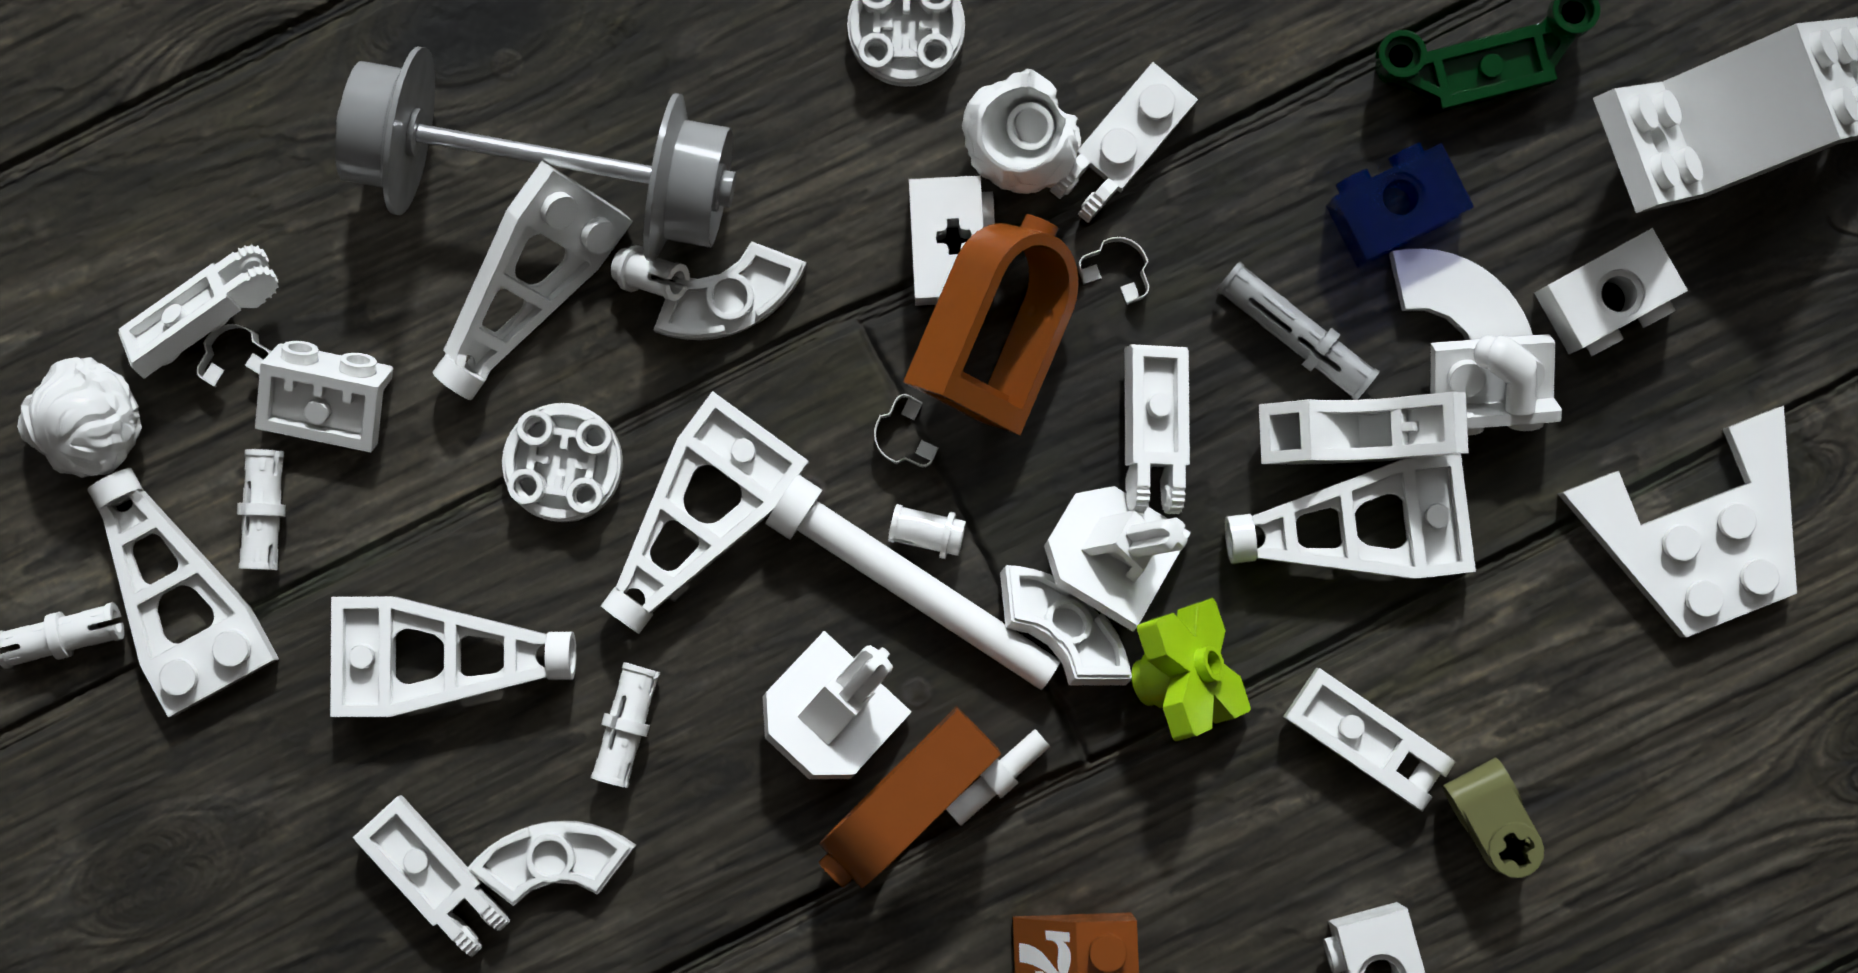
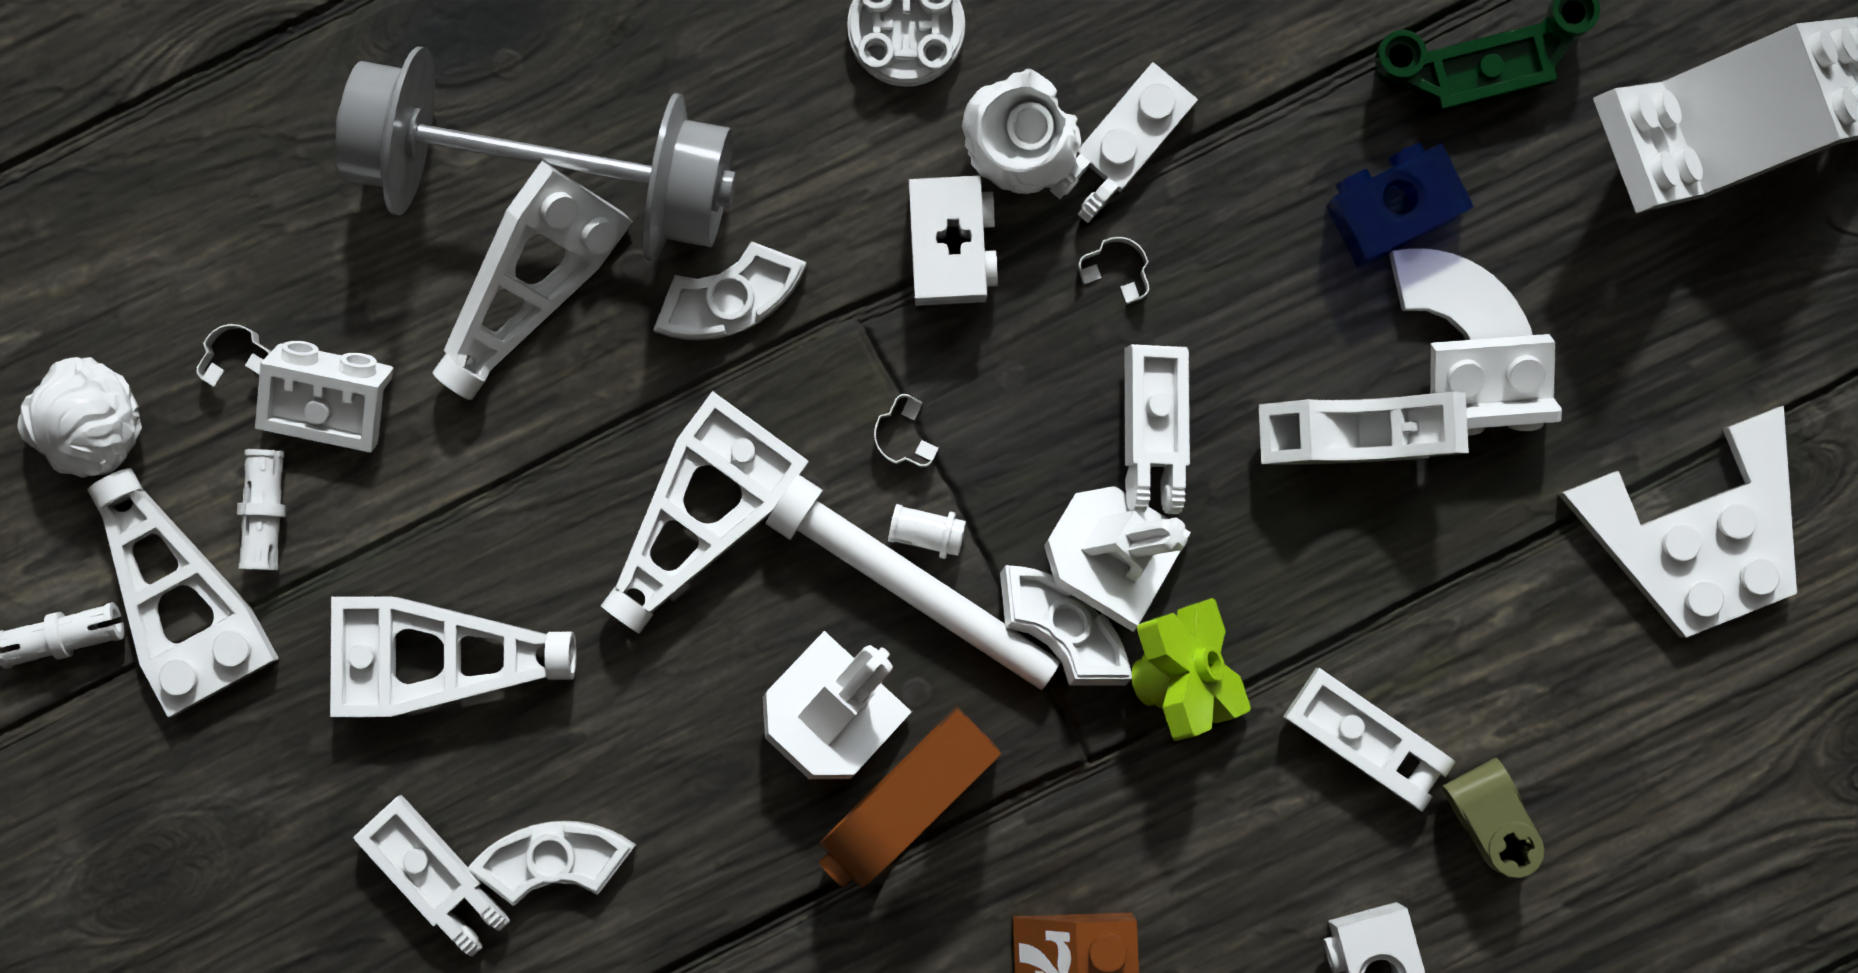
(197, 309): white hinge -> none
(562, 462): white tile -> none
(625, 725): white pin -> none
(634, 272): white pin -> none
(998, 777): white bar -> none
(1032, 340): dark orange window -> none
(1298, 331): light grey pin -> none
(1433, 518): white plate -> none
(1514, 366): white arm -> none
(1638, 269): white brick -> none

